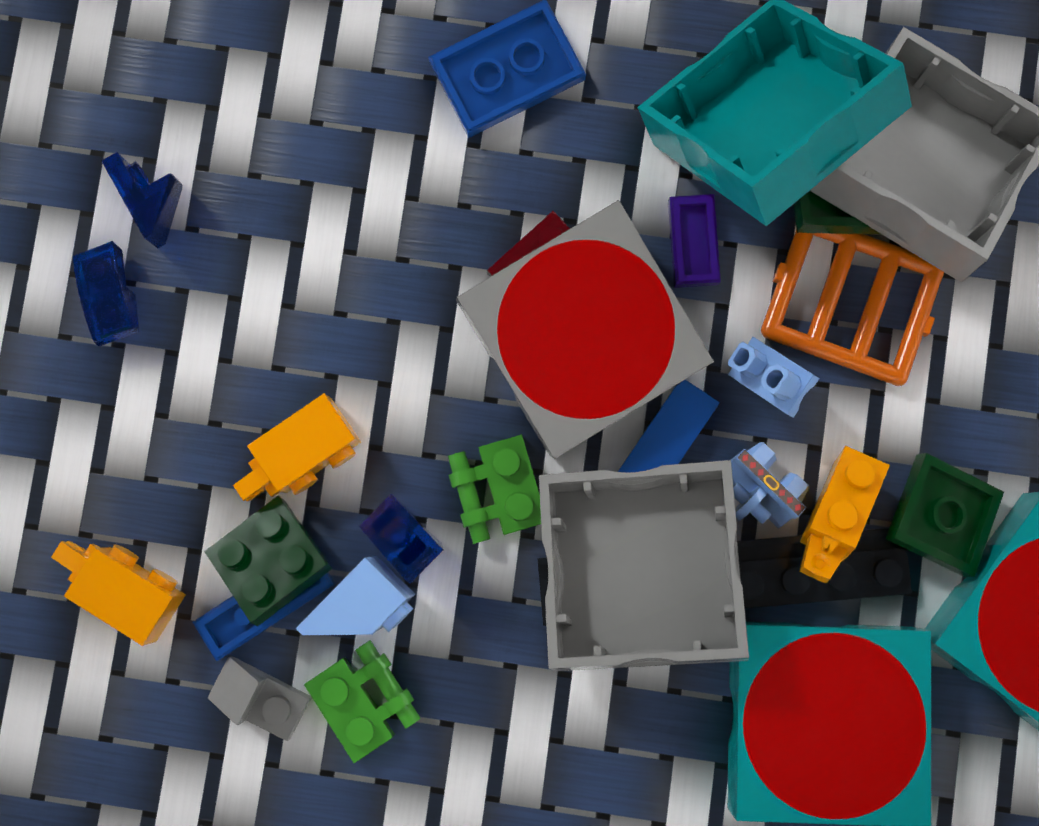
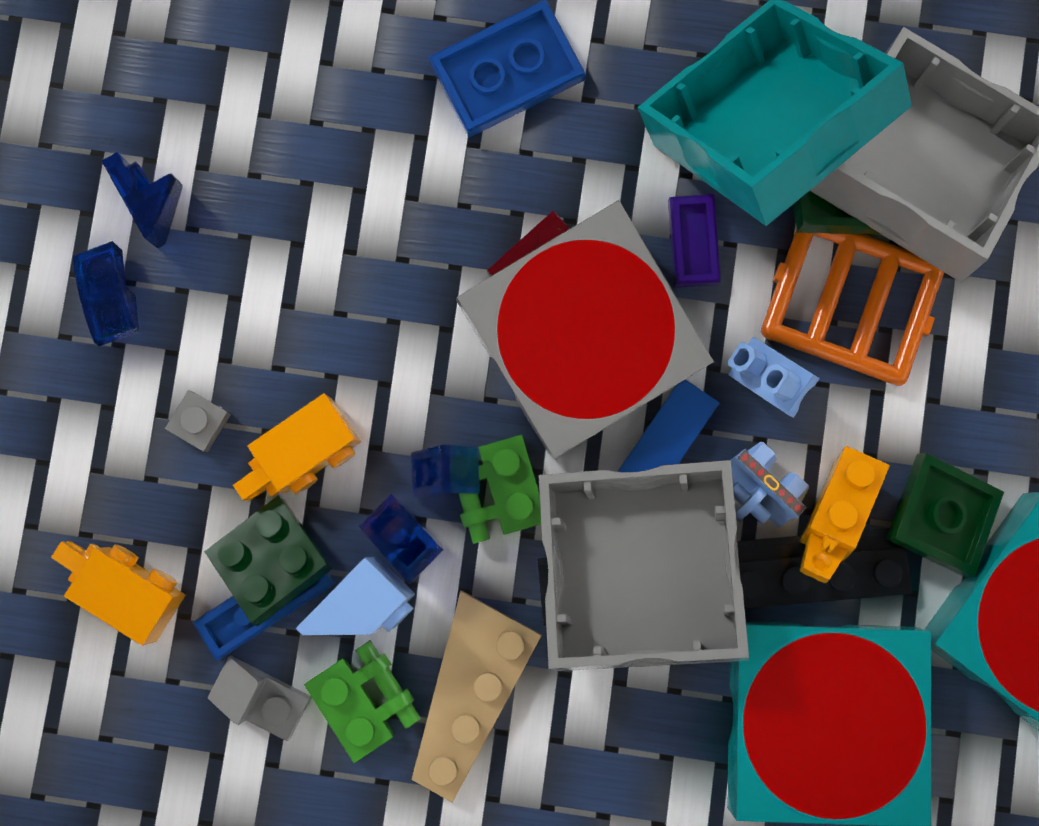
(198, 421): none -> light grey plate
(445, 471): none -> clear blue slope
(474, 682): none -> tan wing

